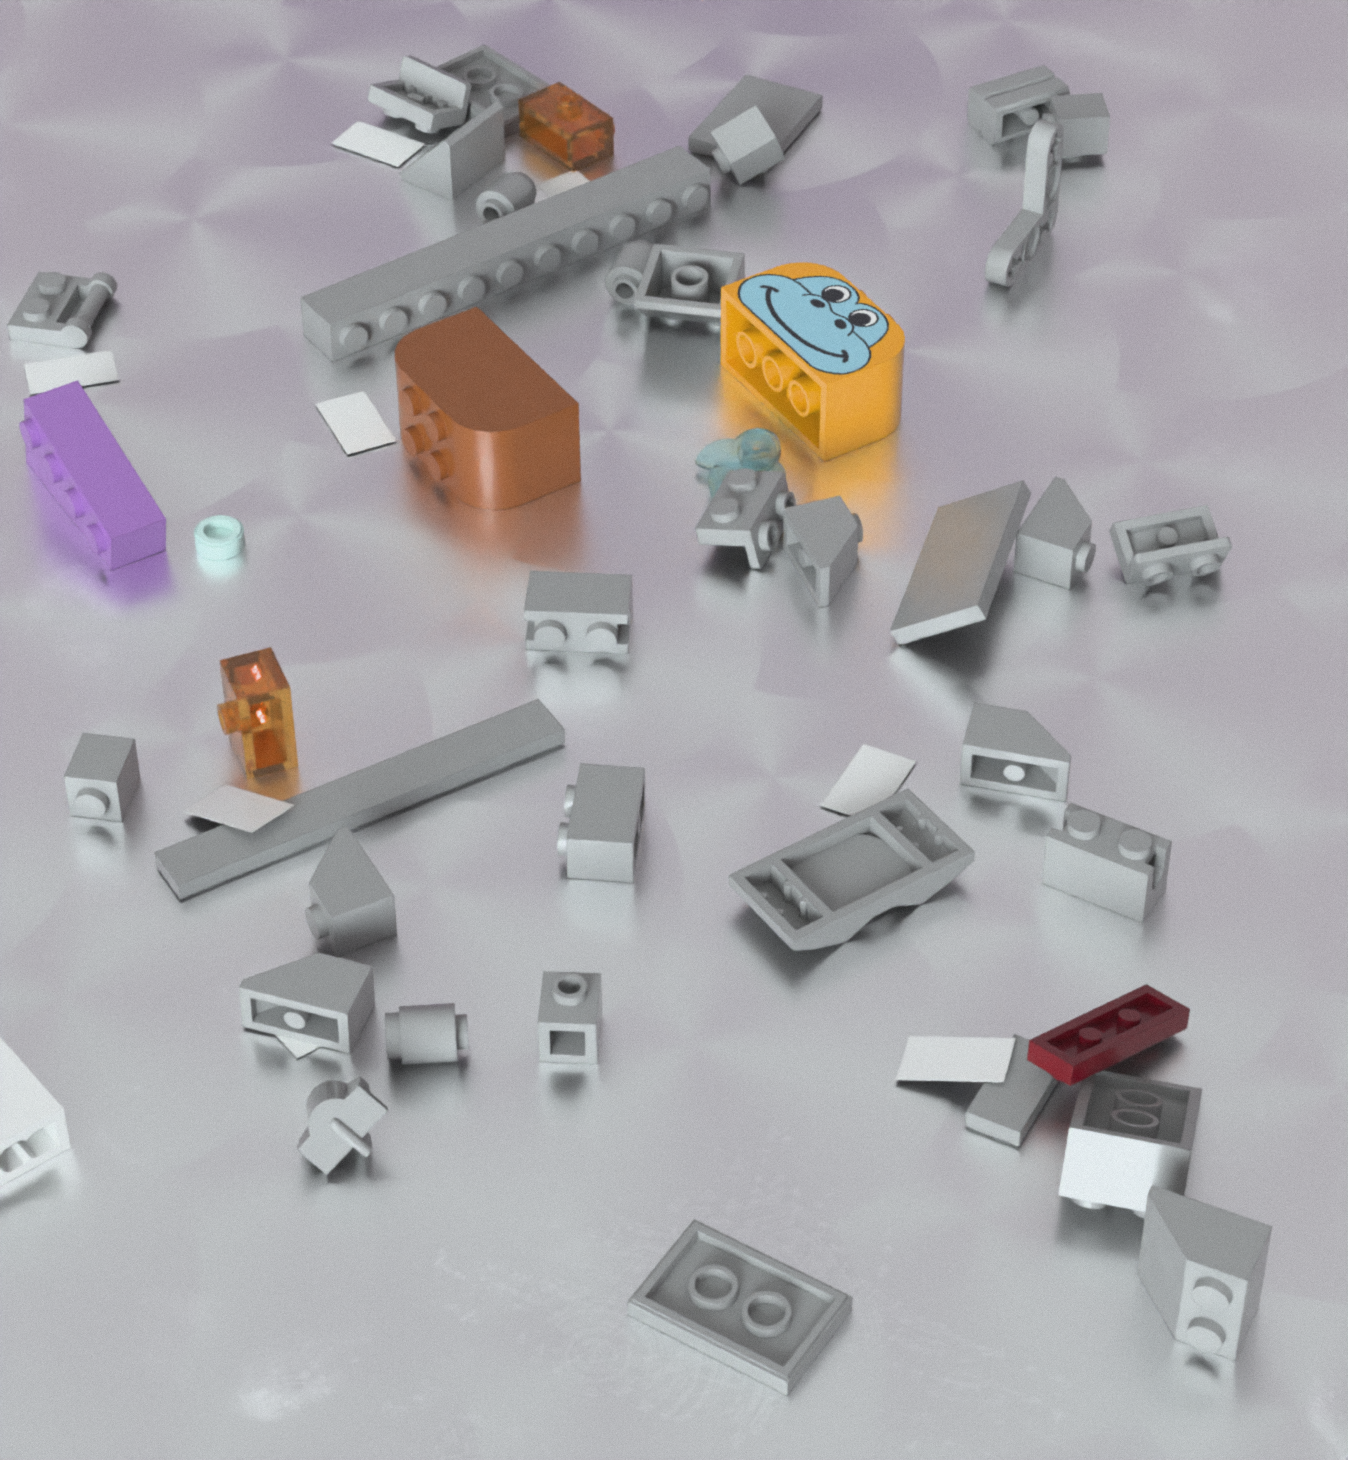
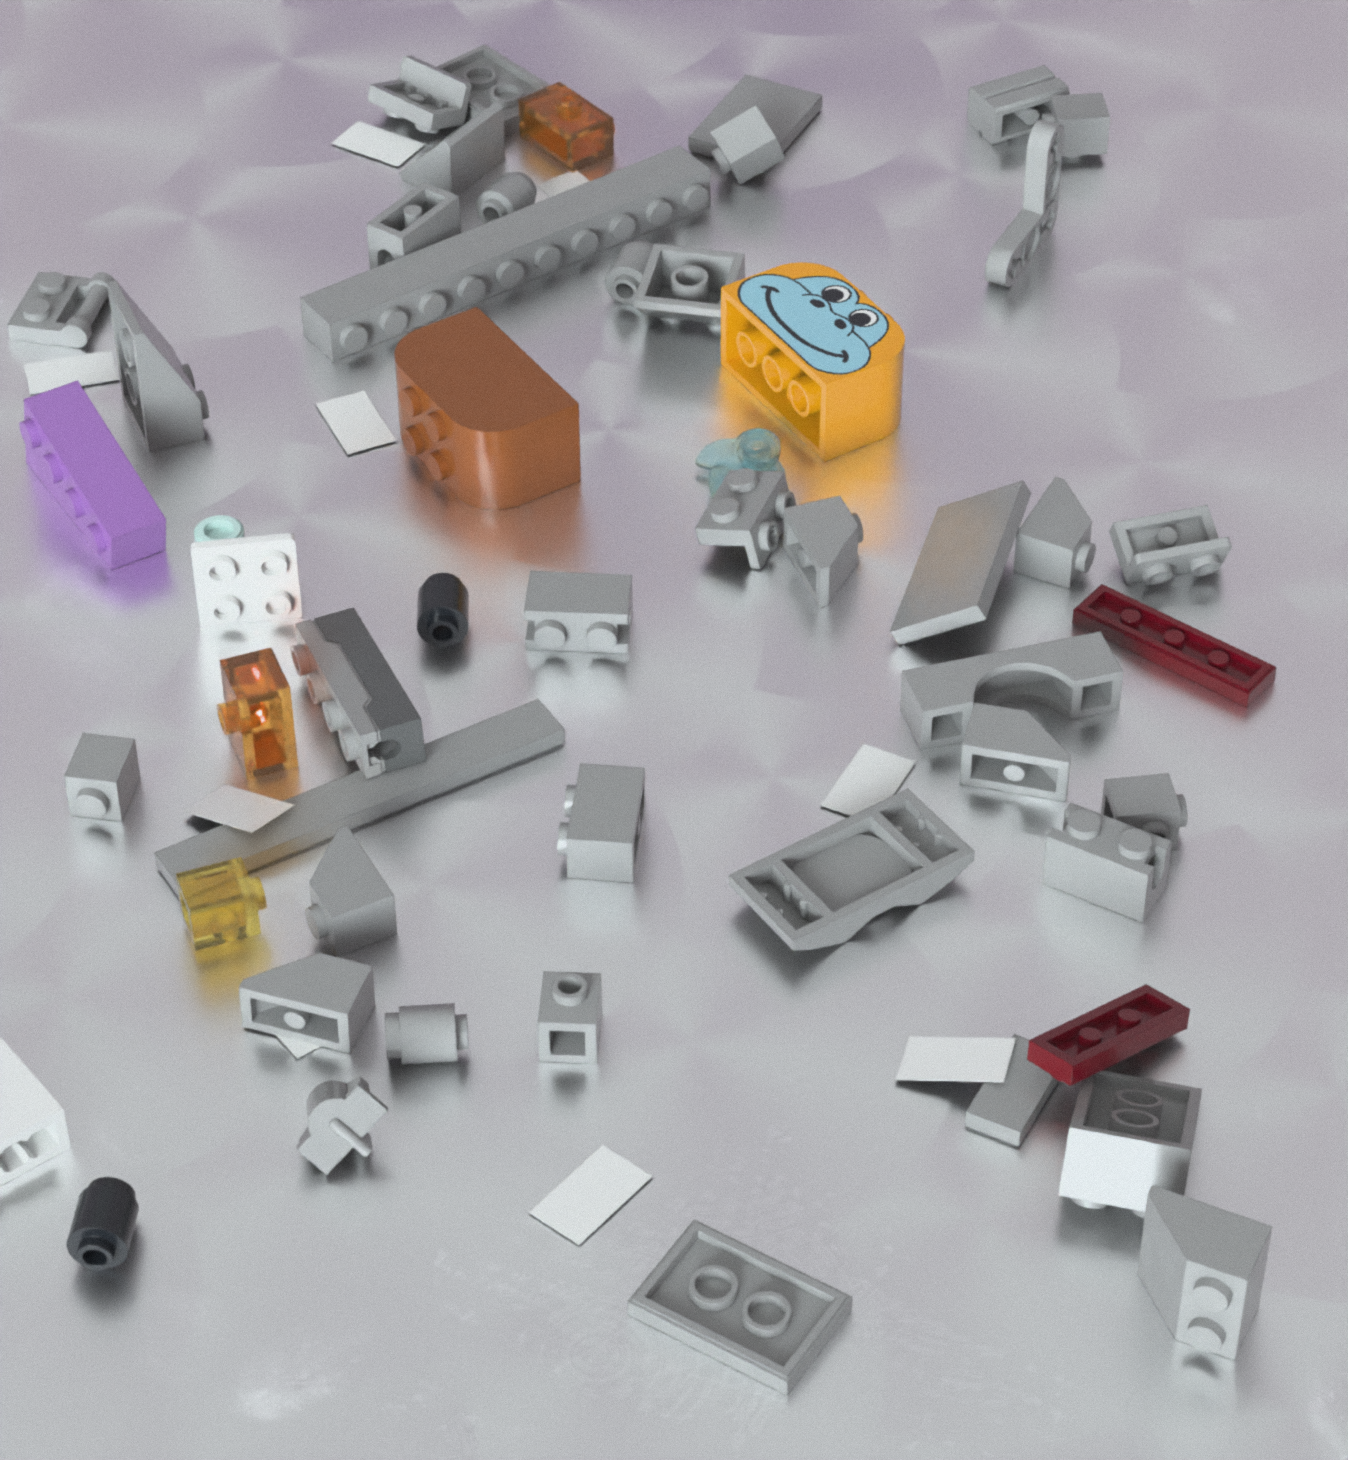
(103, 1224): none -> black brick
(152, 380): none -> light grey slope
(220, 903): none -> clear yellow brick
(246, 580): none -> white bracket
(358, 693): none -> piece
(413, 223): none -> light grey brick
(443, 610): none -> black brick
(590, 1194): none -> white sticker
(1066, 674): none -> light grey arch
(1146, 804): none -> light grey brick
(1174, 645): none -> dark red tile

